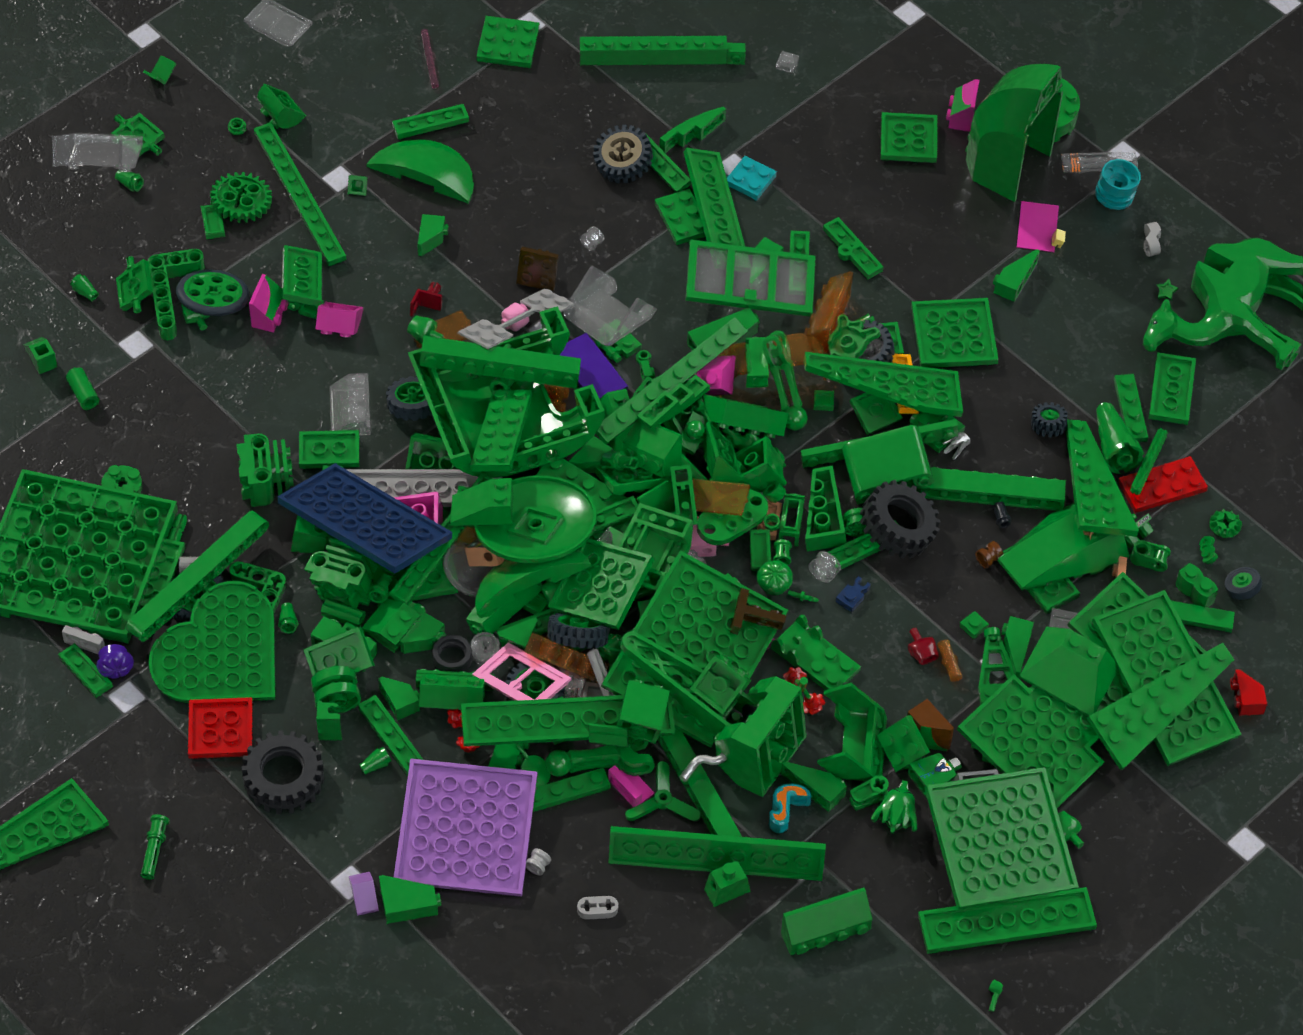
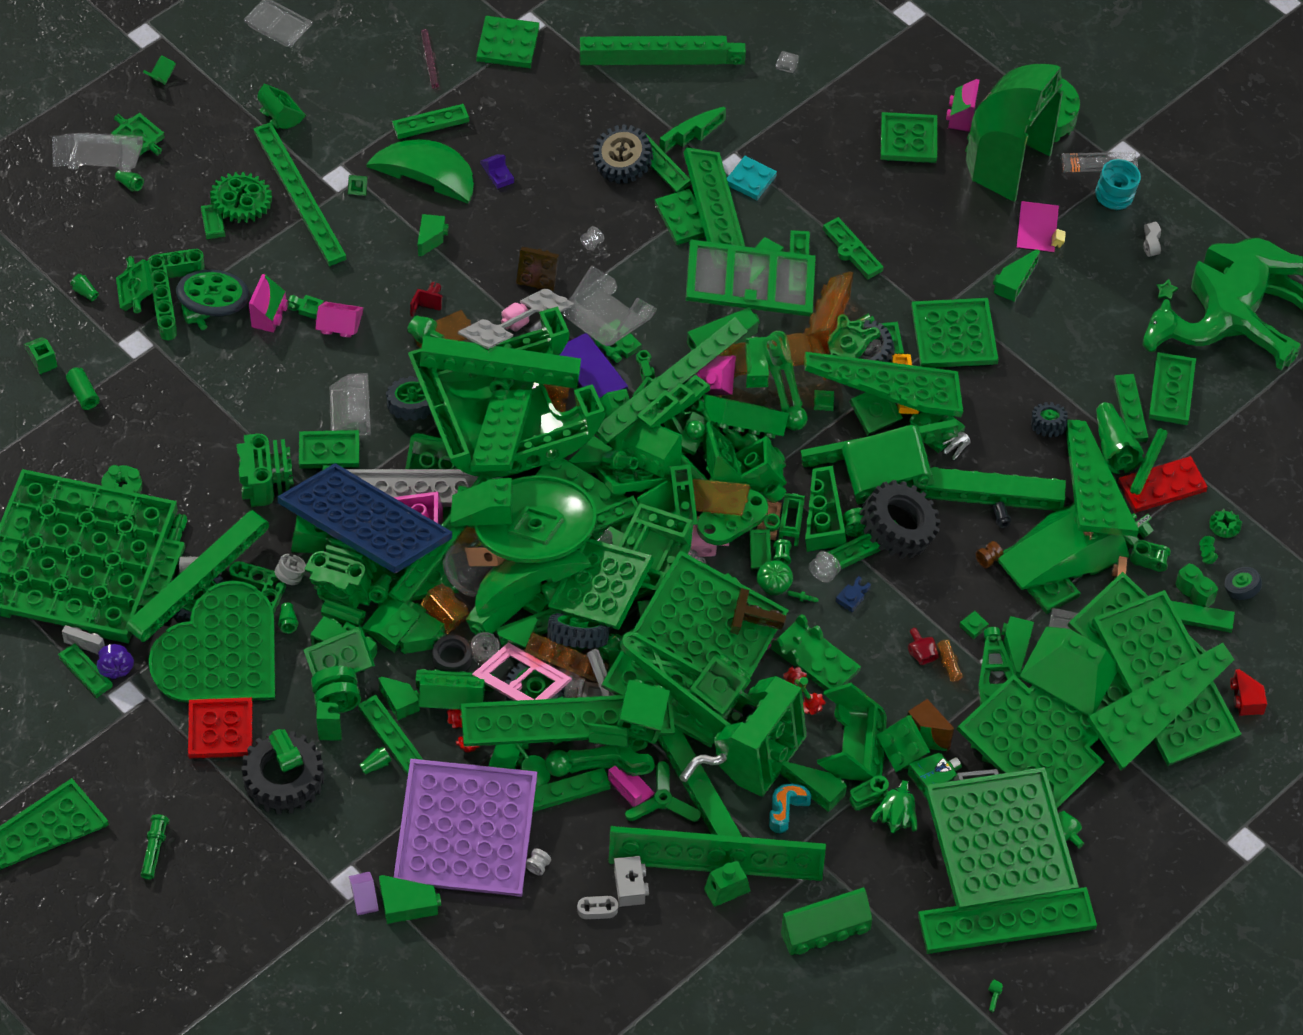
(237, 126): green plate -> none
(287, 754): none -> green piece
(290, 569): none -> light grey wheel
(302, 275): green plate -> none
(445, 607): none -> clear orange slope
(497, 170): none -> dark purple slope
(630, 892): none -> light grey brick

